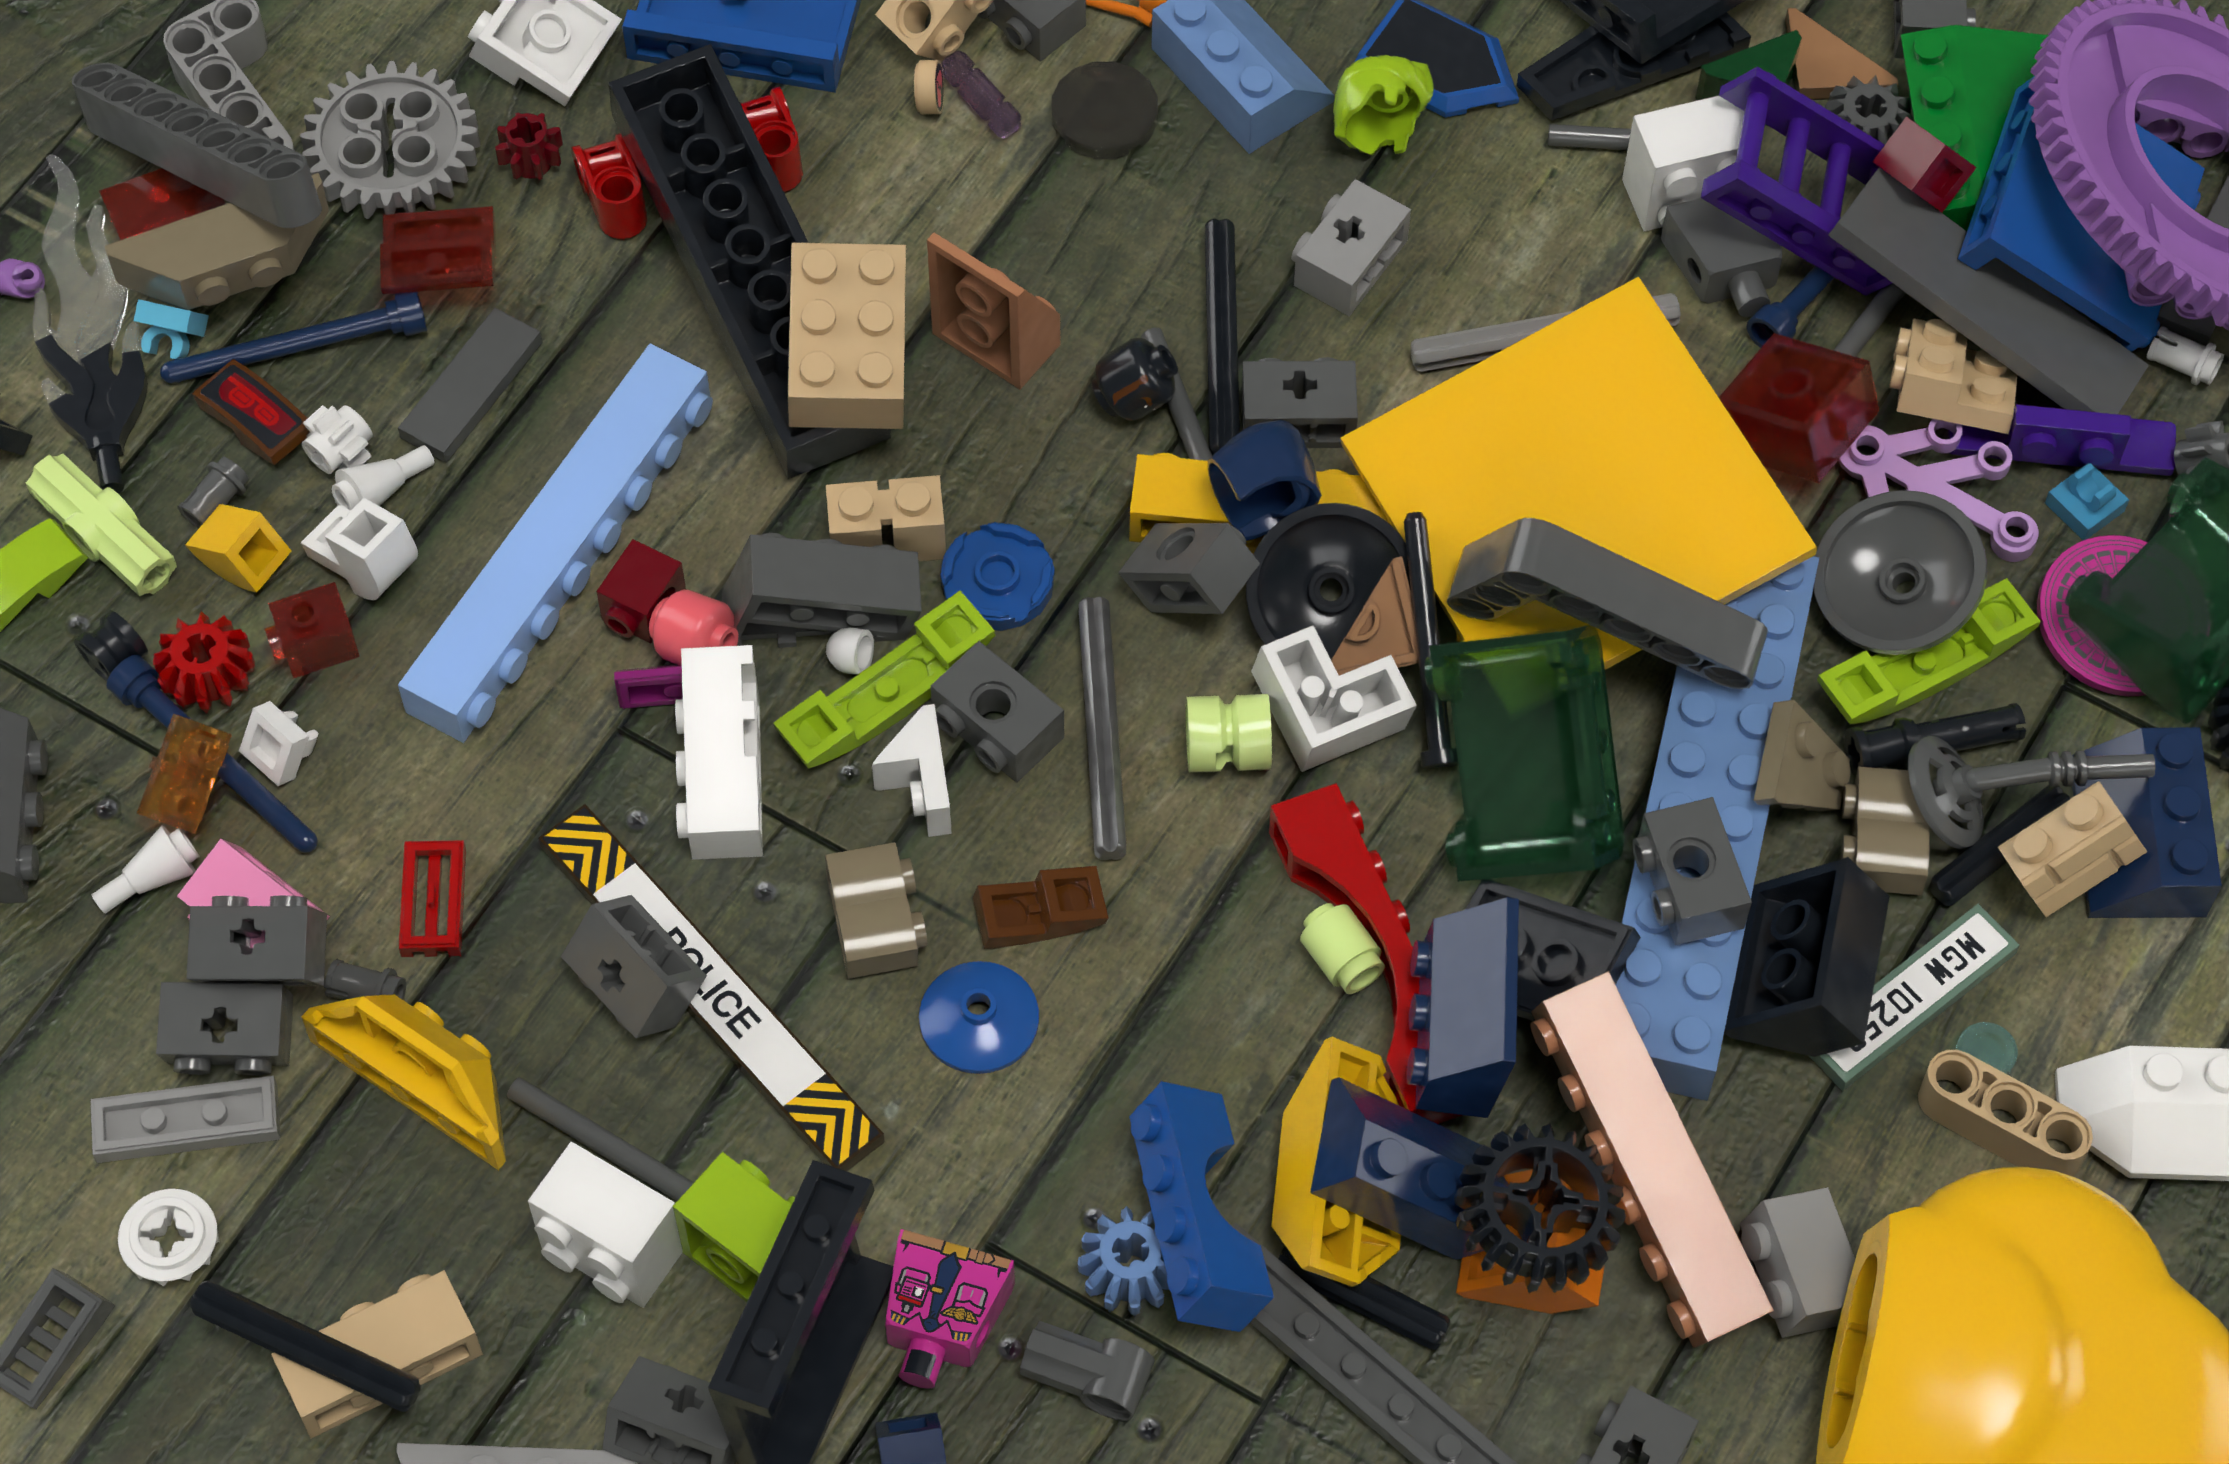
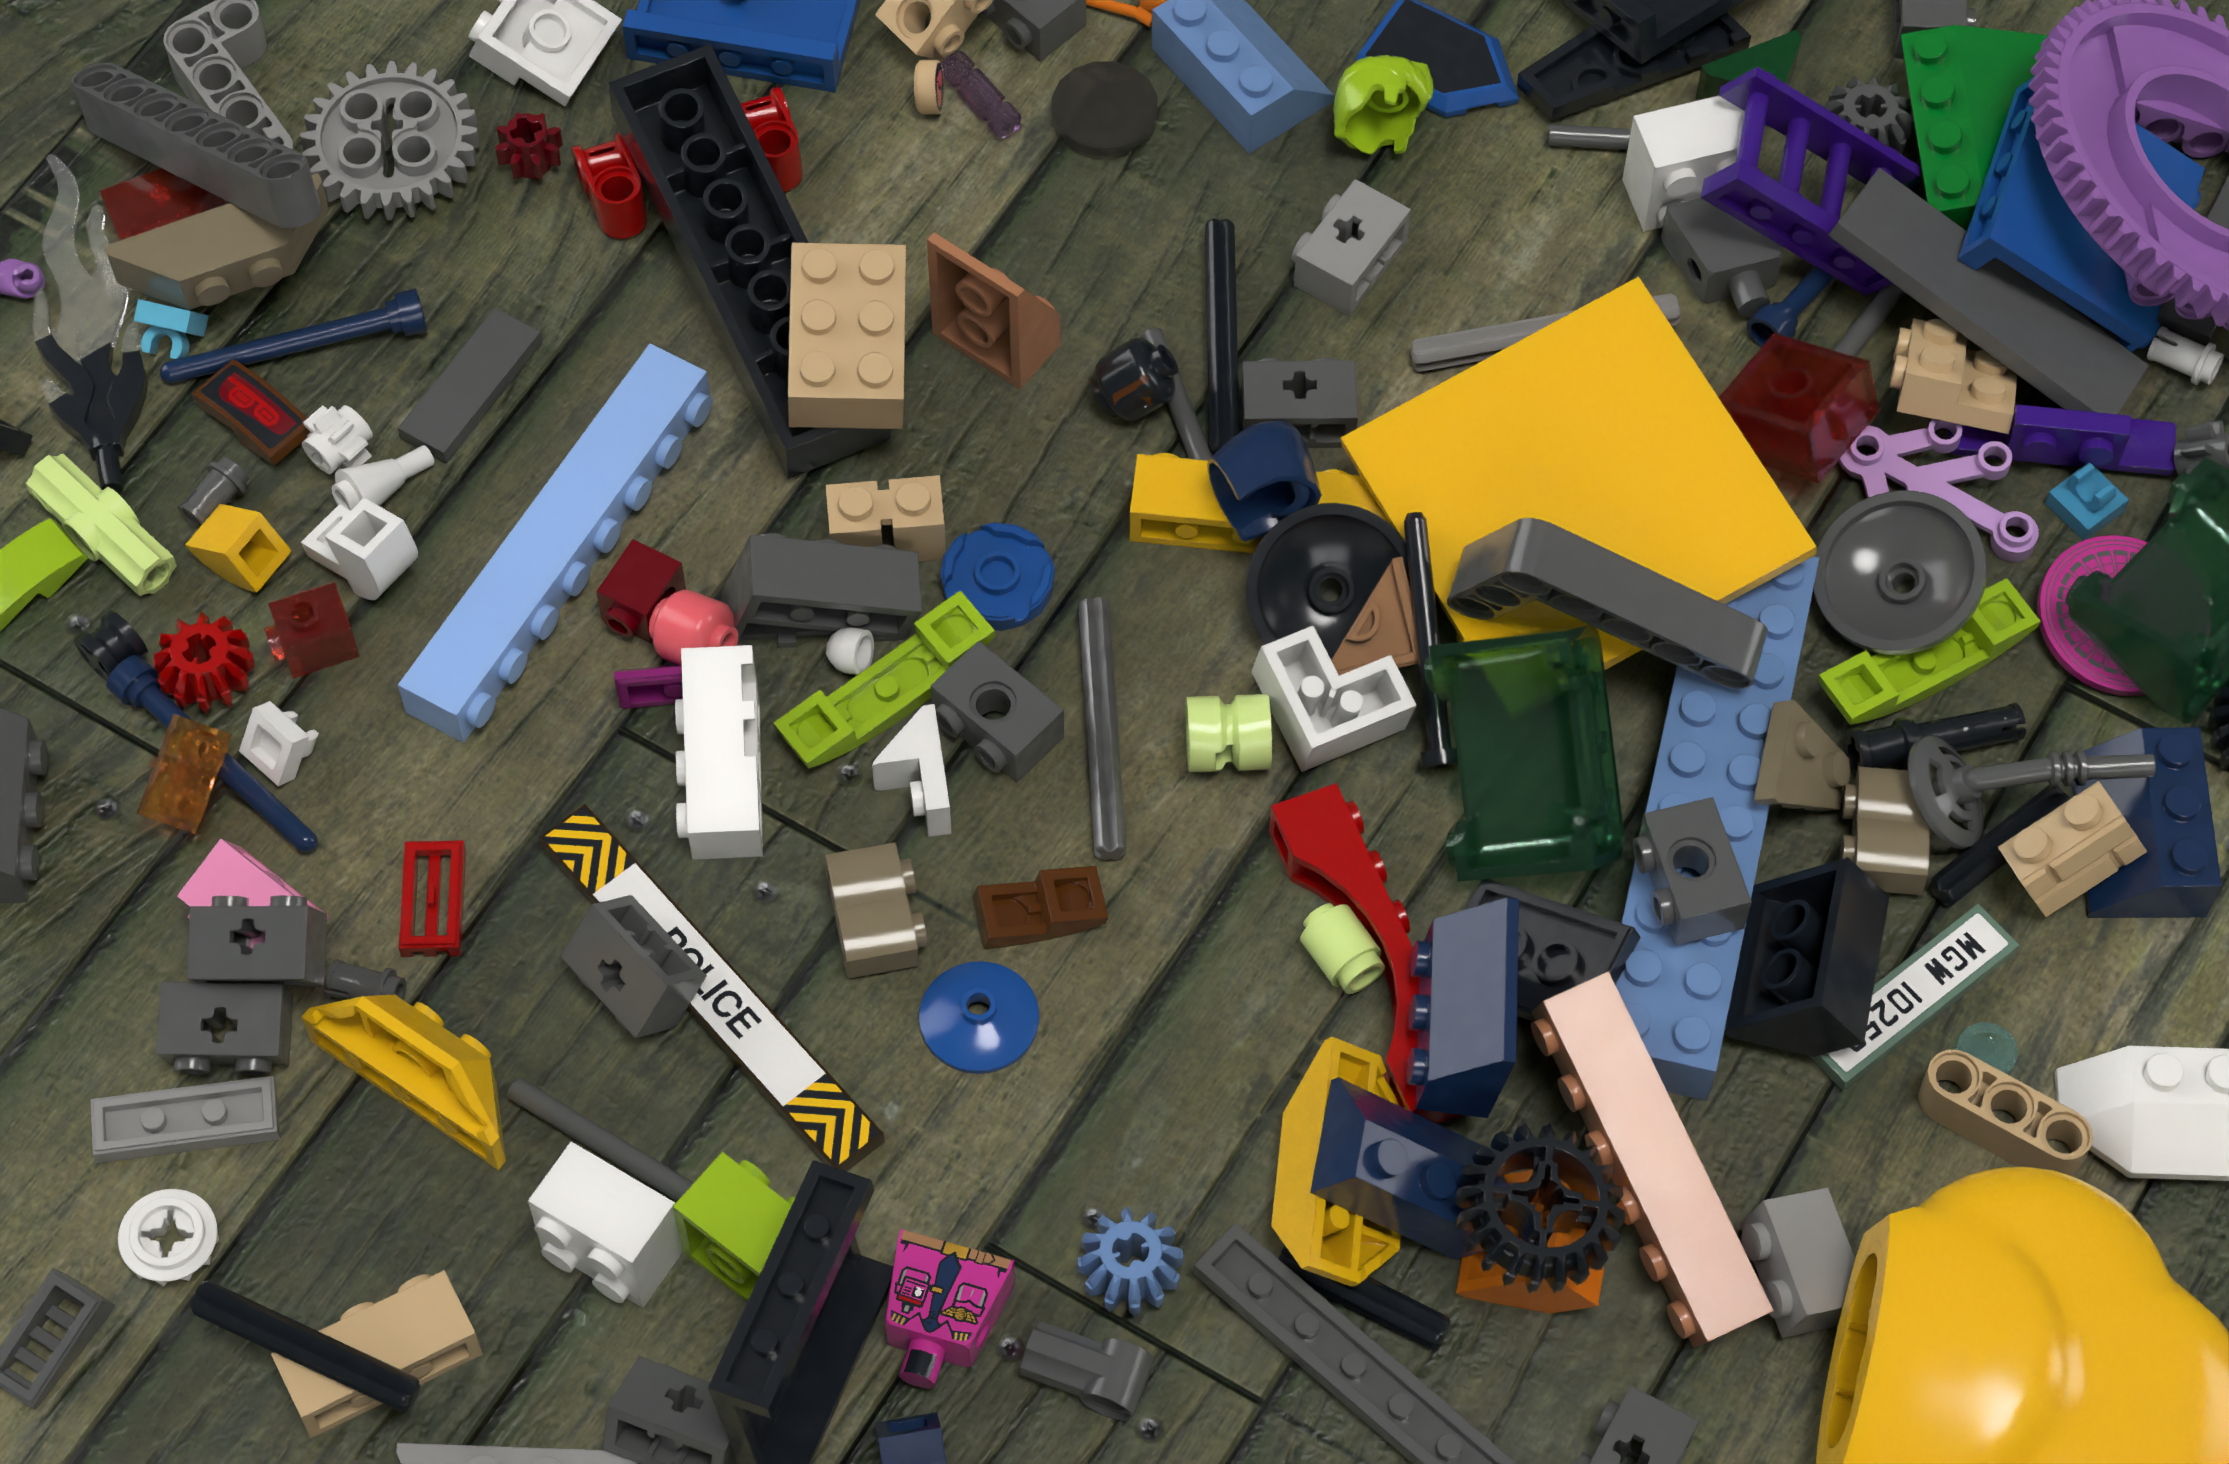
(159, 862): white cone -> none
(438, 250): clear red slope -> none
(1189, 567): dark grey brick -> none
(1210, 1266): blue arch -> none
(1828, 60): medium nougat tile -> none
(1924, 164): dark red brick -> none

